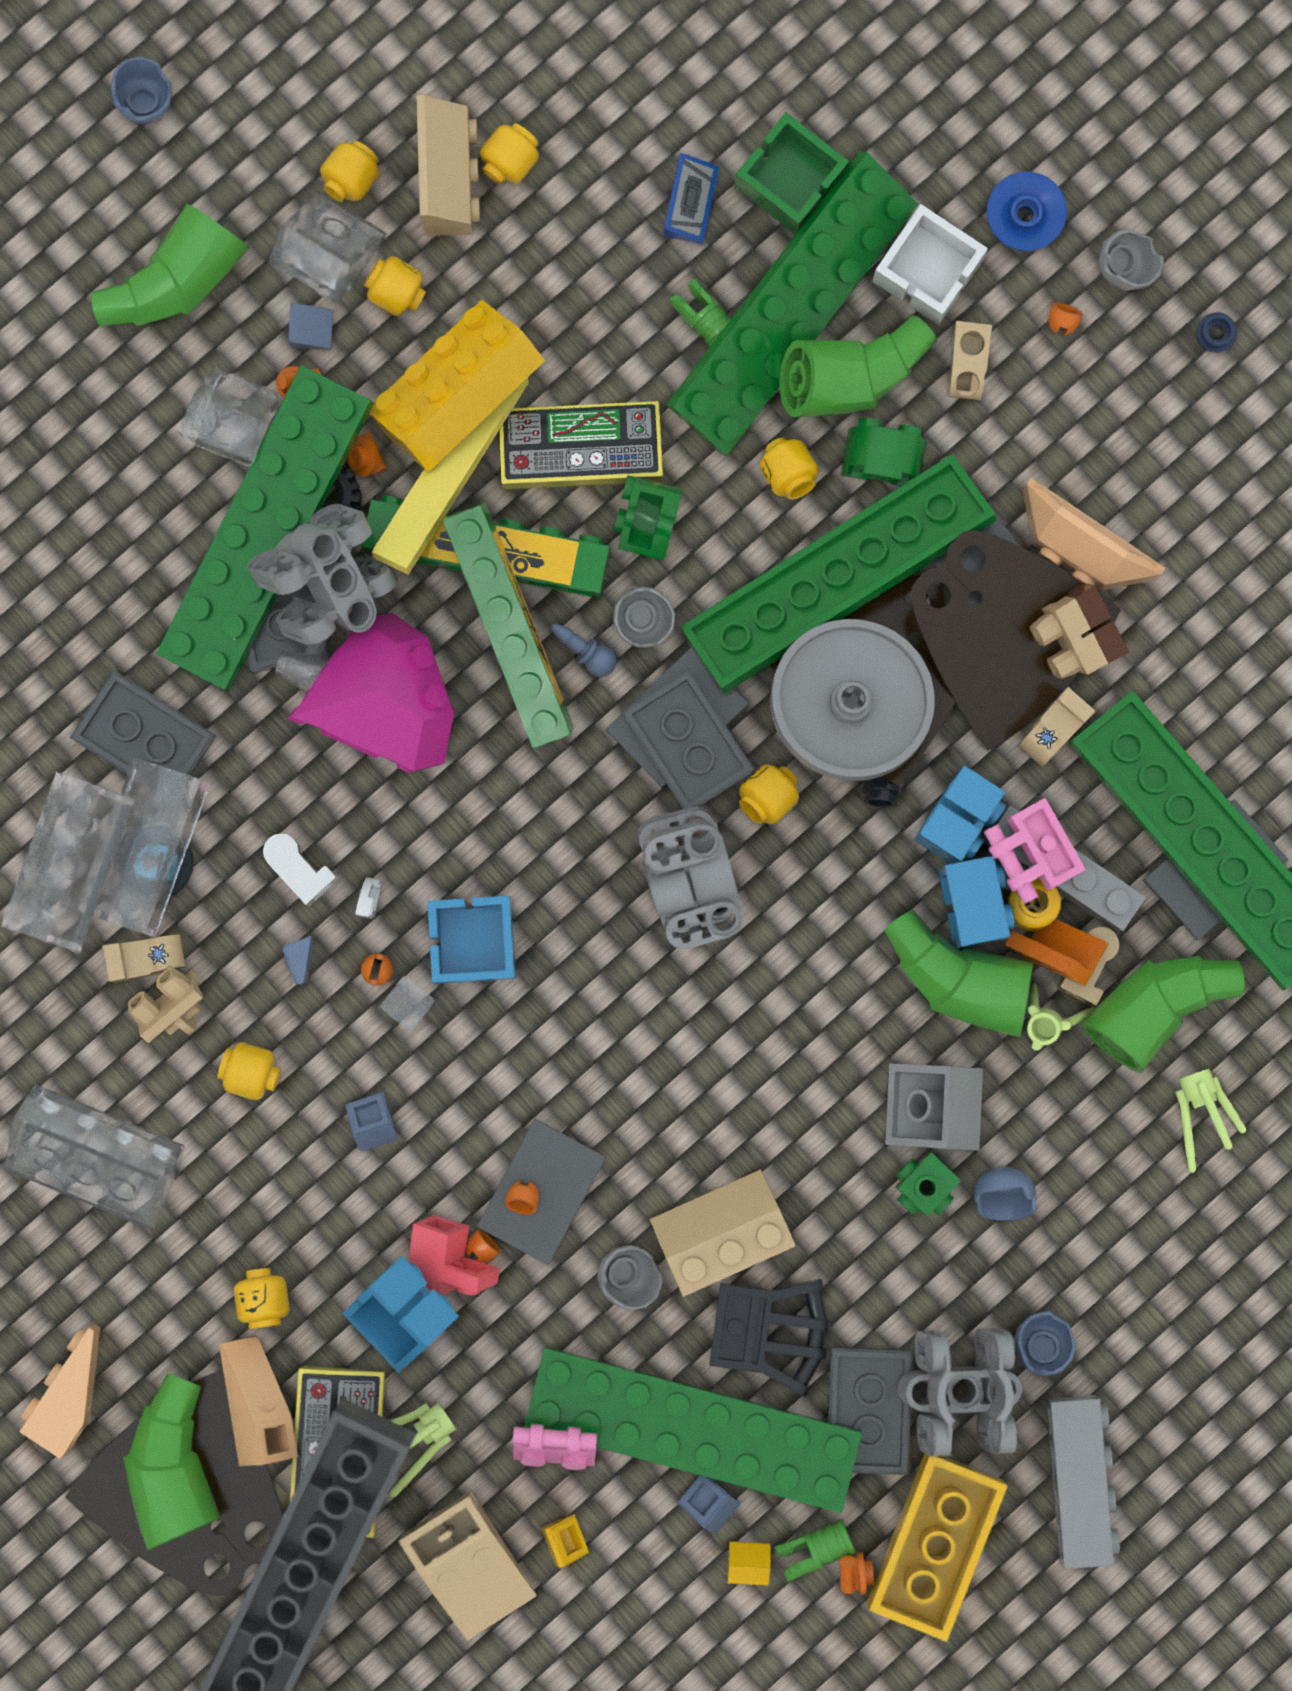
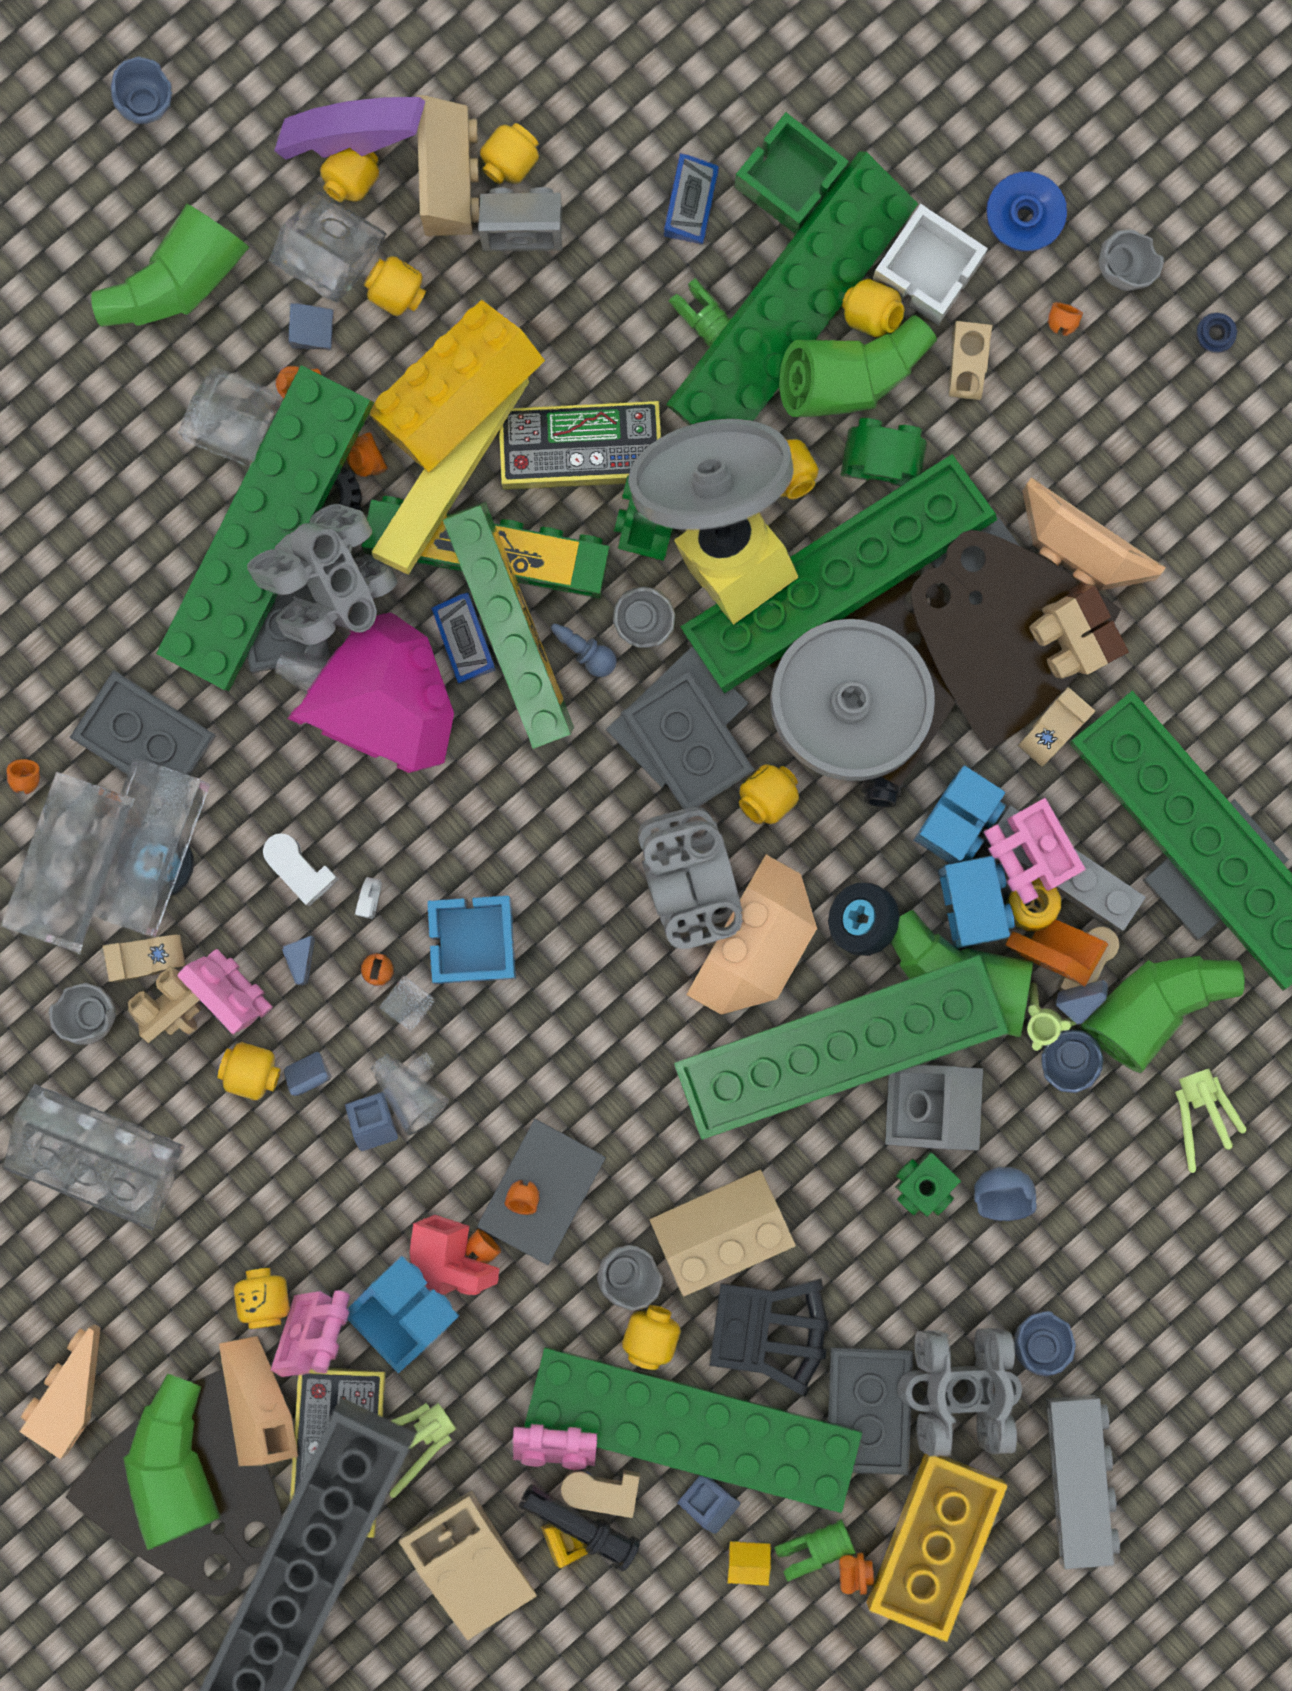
(21, 768): none -> orange hinge
(82, 1014): none -> light grey hair
(225, 991): none -> bright pink plate
(301, 1340): none -> bright pink plate
(306, 1074): none -> sand blue slope
(350, 124): none -> medium lavender slope
(409, 1095): none -> clear piece
(463, 638): none -> slope
(520, 220): none -> light grey slope
(595, 1535): none -> black pin
(601, 1494): none -> tan leg
(651, 1337): none -> yellow head
(711, 474): none -> light grey dish
(737, 564): none -> light yellow piece
(767, 947): none -> light nougat wedge
(842, 1046): none -> green plate
(861, 937): none -> black bush
(873, 308): none -> yellow head
(1072, 1061): none -> sand blue hair
(1082, 1001): none -> sand blue slope

